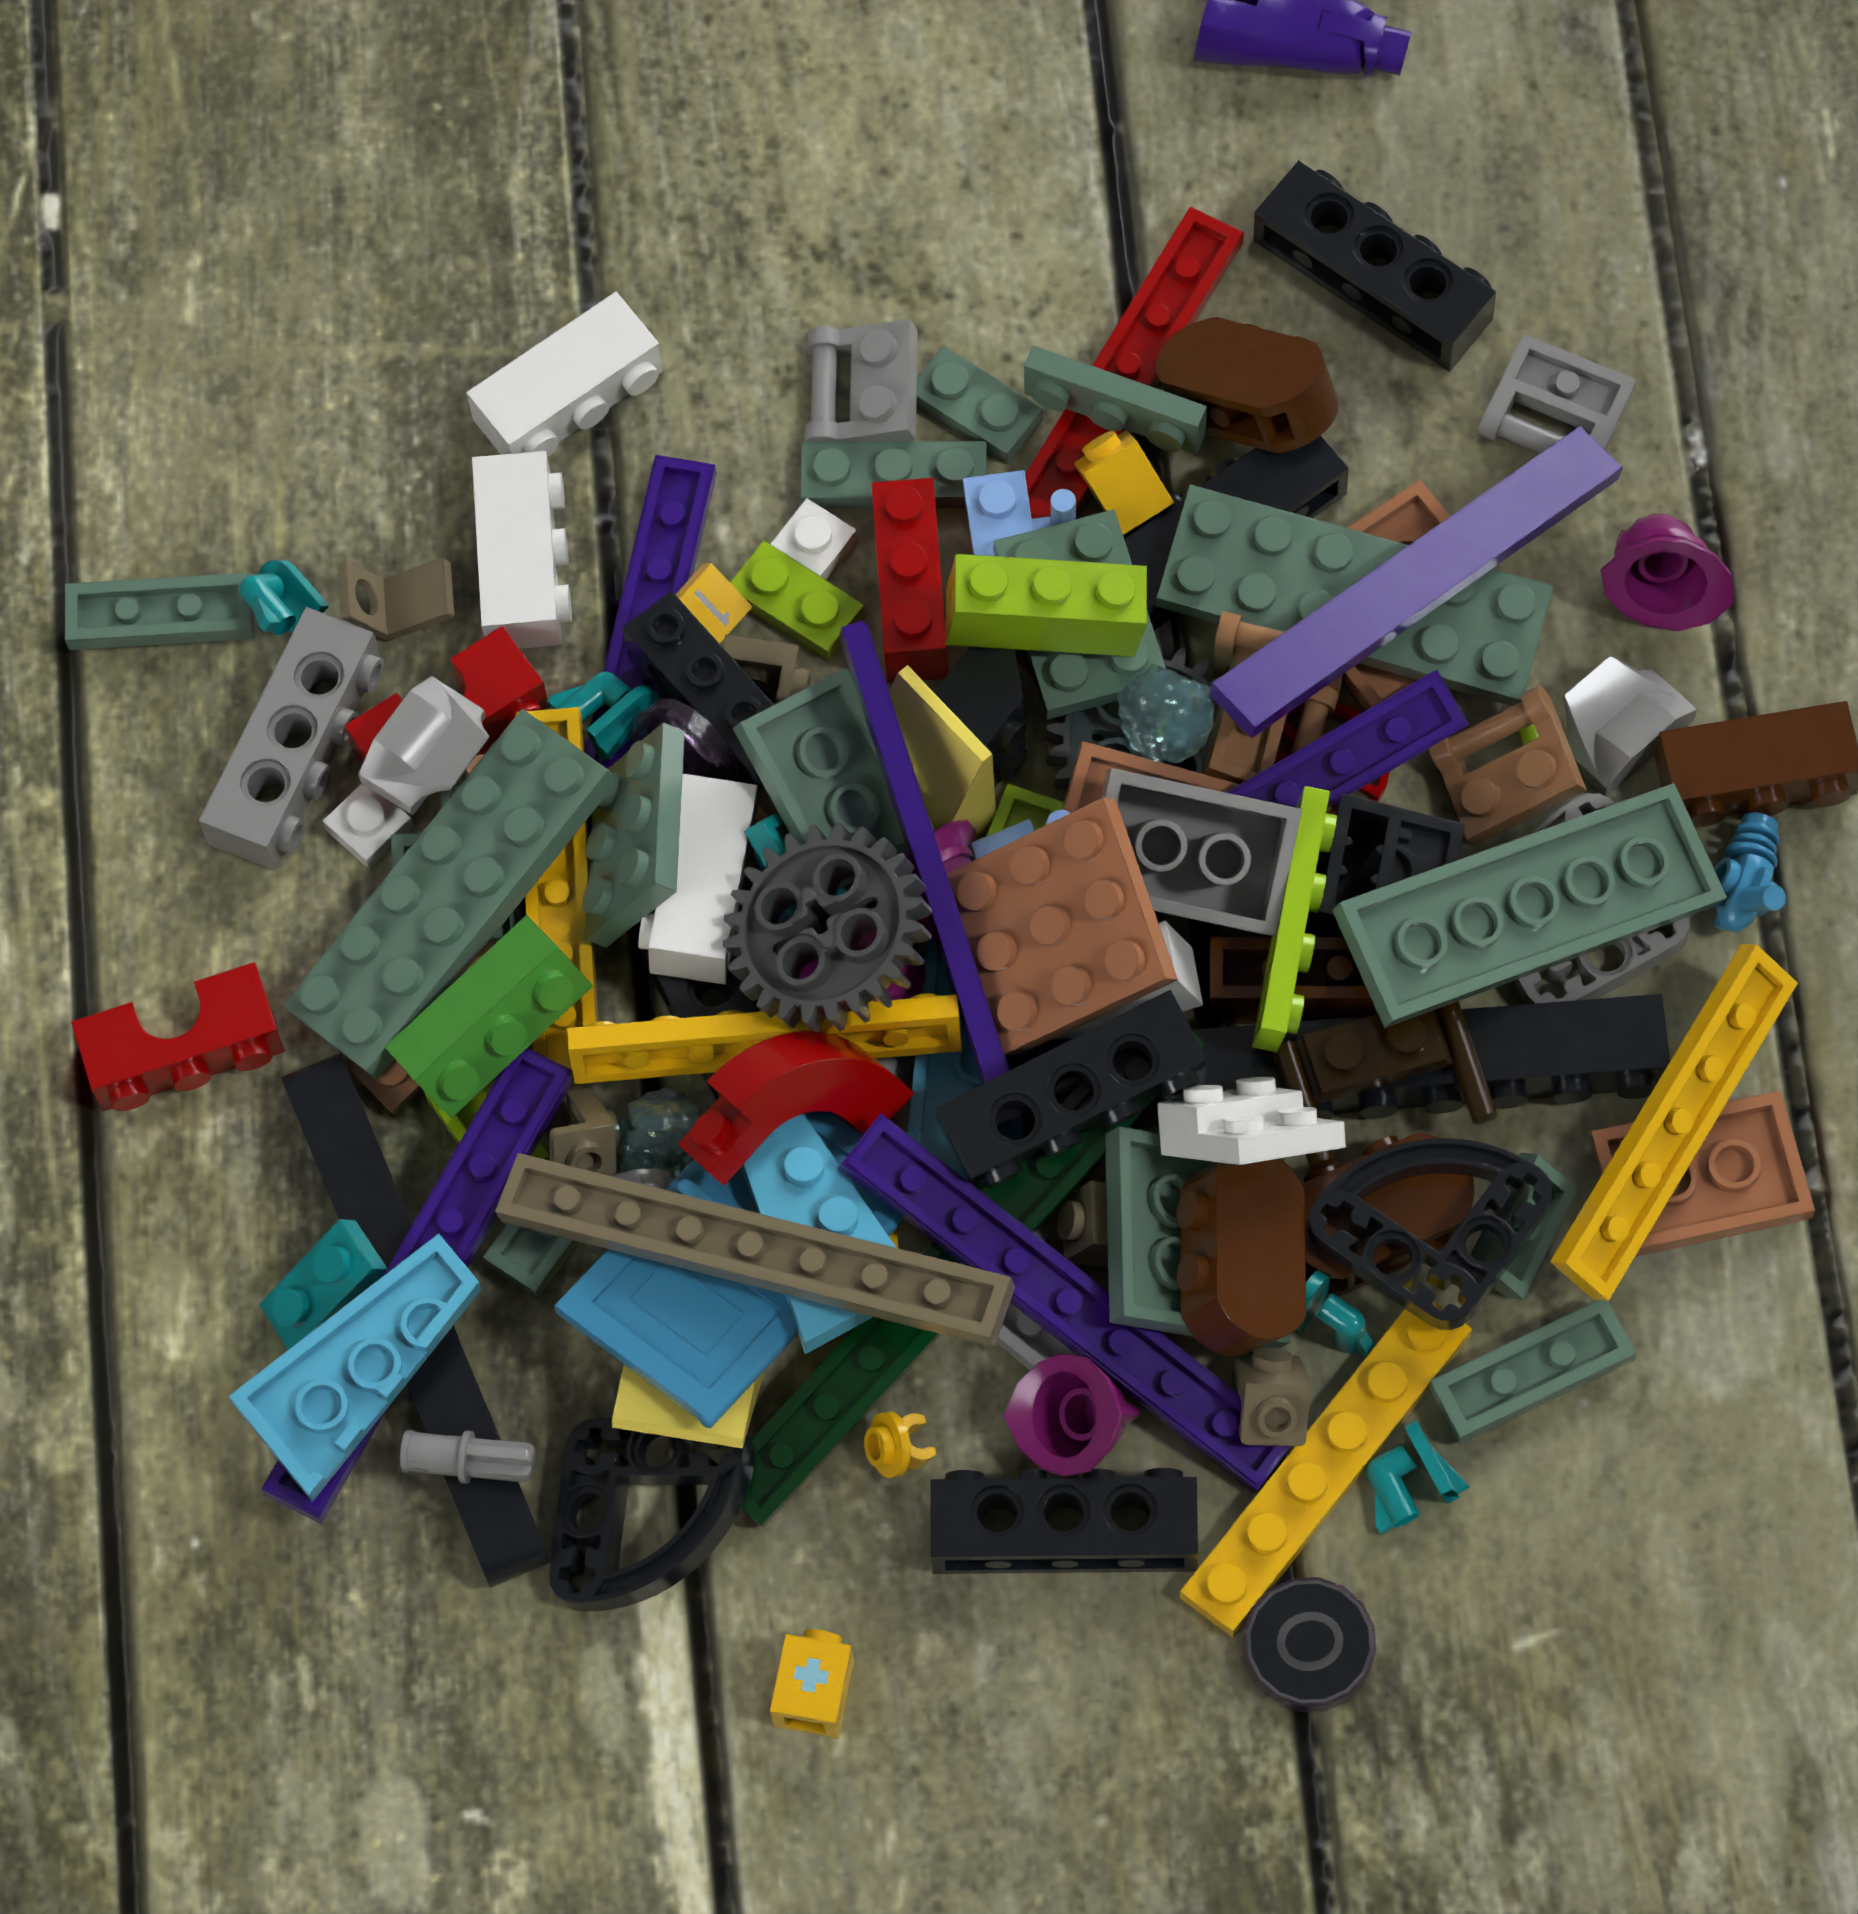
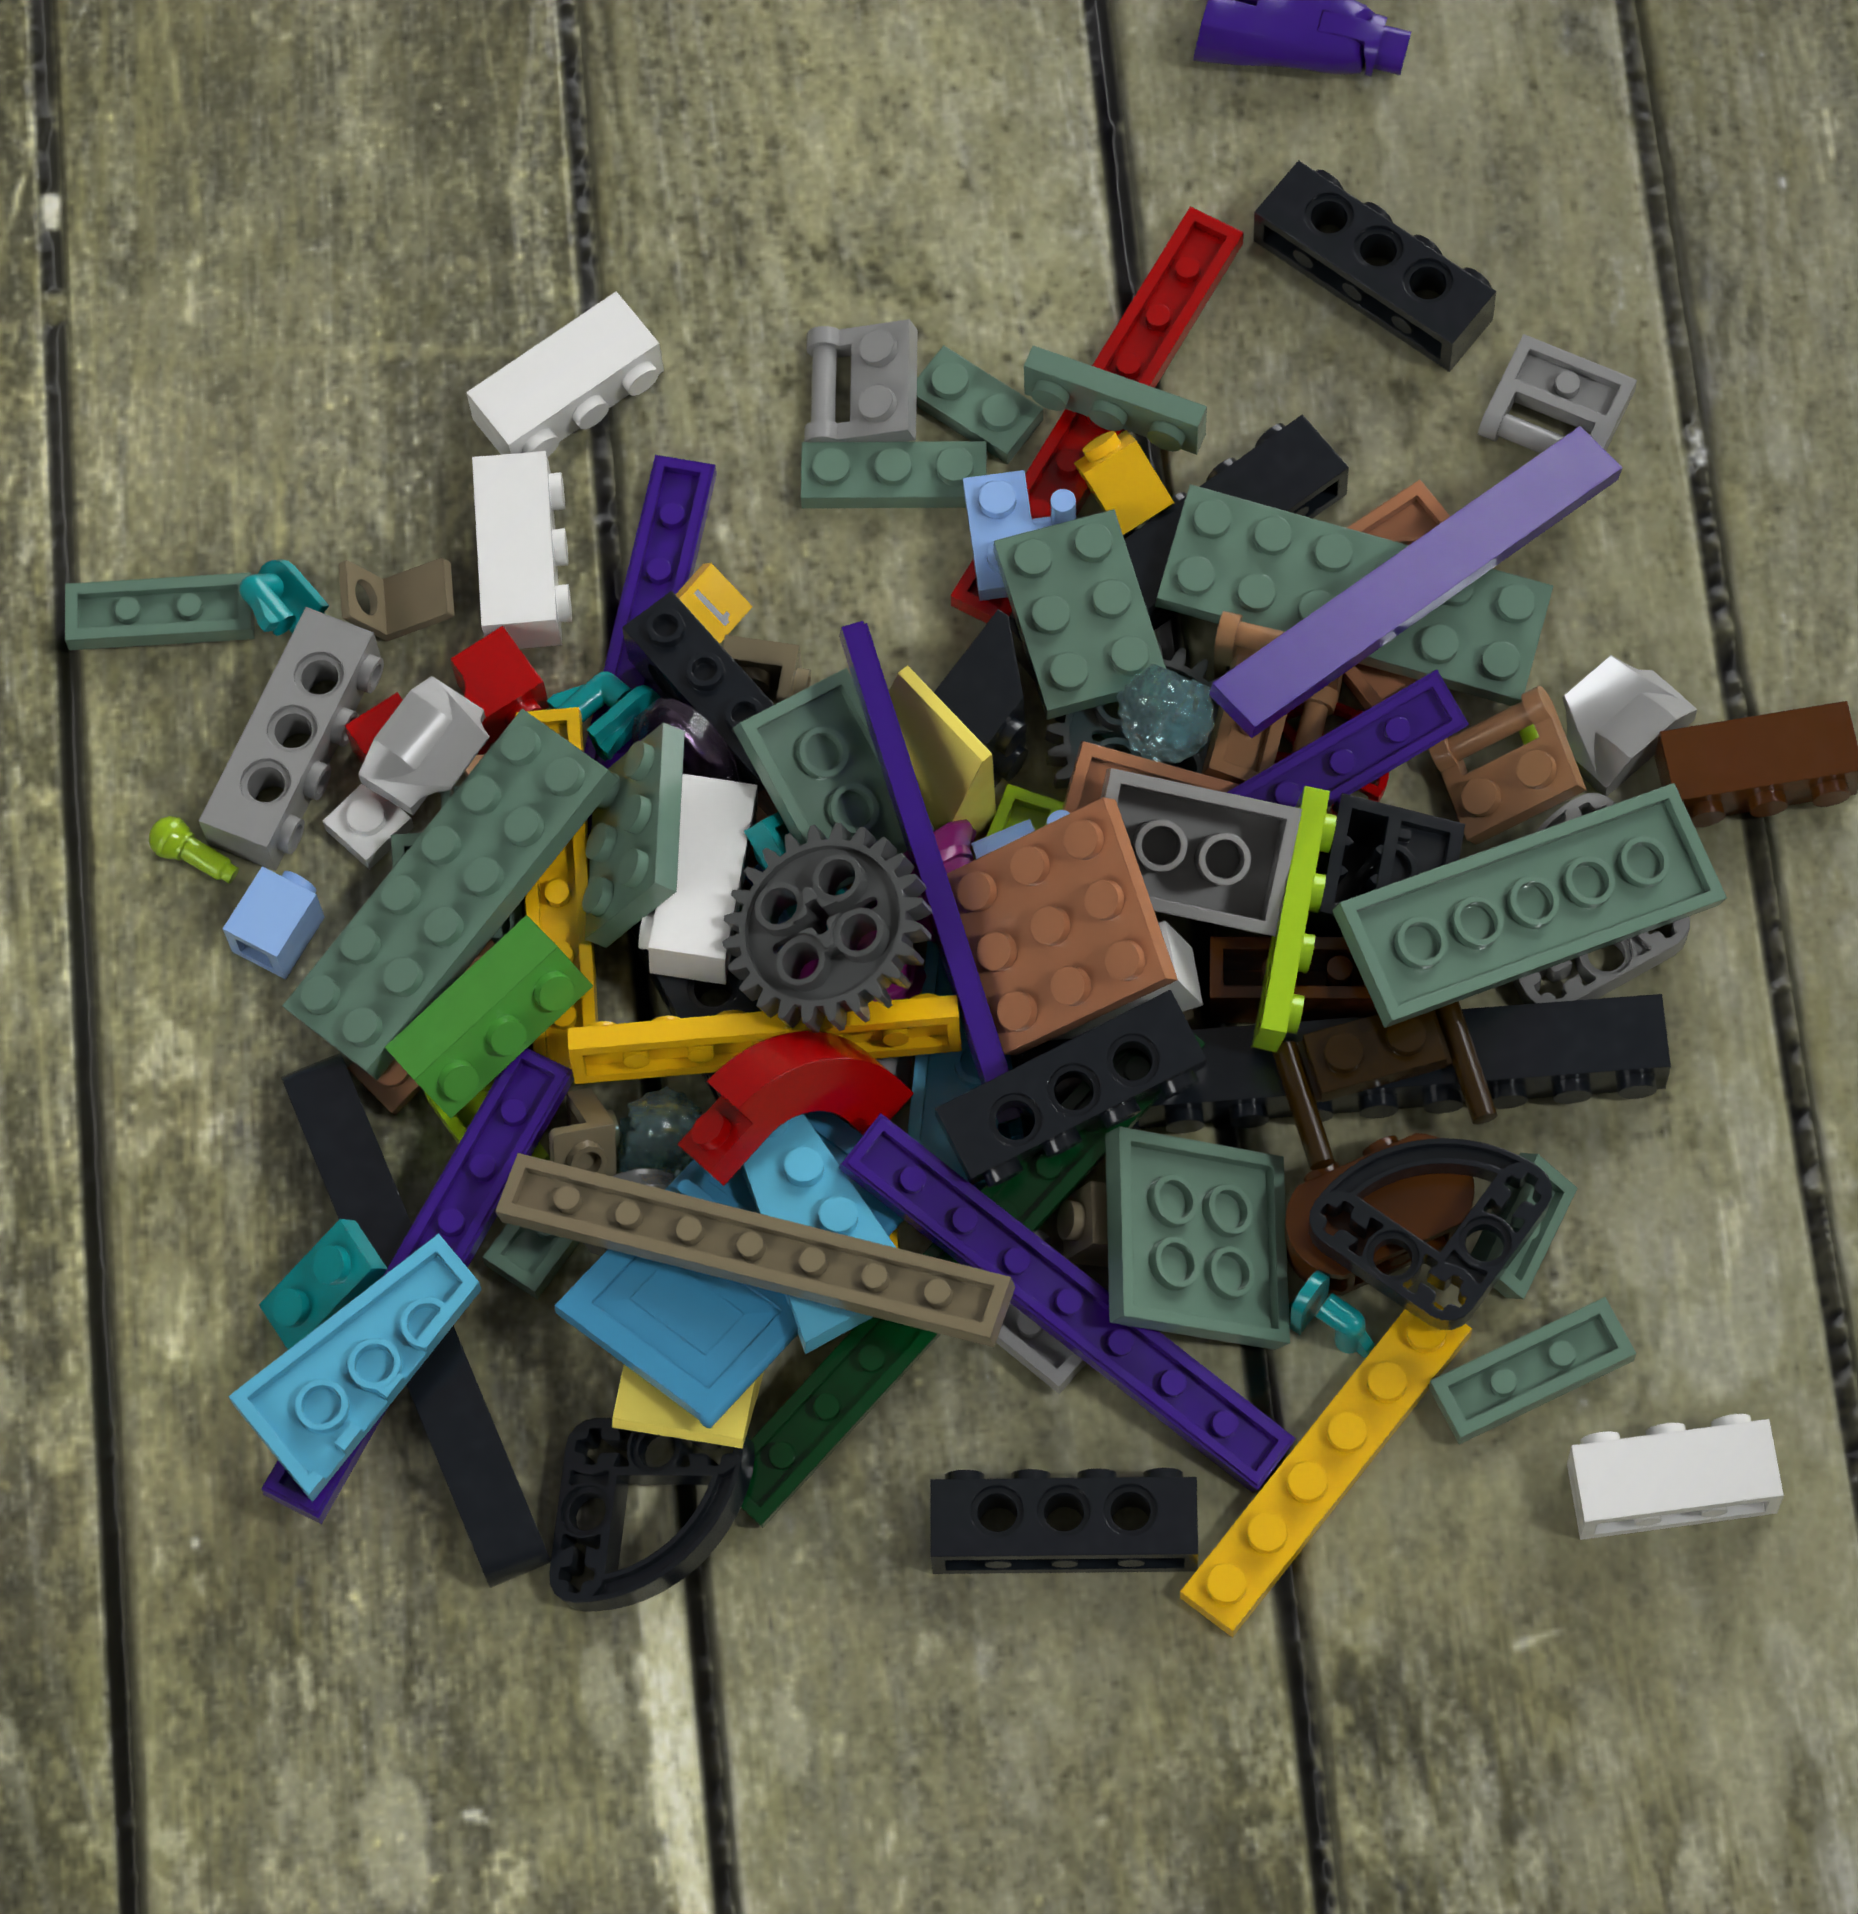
(174, 840): none -> lime piece
(230, 1033): red arch -> none
(274, 921): none -> light blue brick
(466, 1457): light grey axle -> none
(796, 600): lime plate -> none
(812, 1683): yellow brick -> none
(816, 539): white plate -> none
(889, 1444): yellow plate -> none
(910, 578): red arch -> none
(1046, 605): lime brick -> none
(1067, 1414): magenta piece -> none
(1242, 1255): reddish brown brick -> none
(1244, 1124): white plate -> none
(1254, 381): reddish brown brick -> none
(1273, 1397): dark tan bracket -> none
(1309, 1644): black tile -> none
(1392, 1500): teal piece -> none
(1666, 575): magenta piece -> none
(1674, 1122): yellow plate -> none
(1674, 1476): none -> white brick
(1737, 1182): nougat plate -> none
(1748, 873): dark azure piece -> none

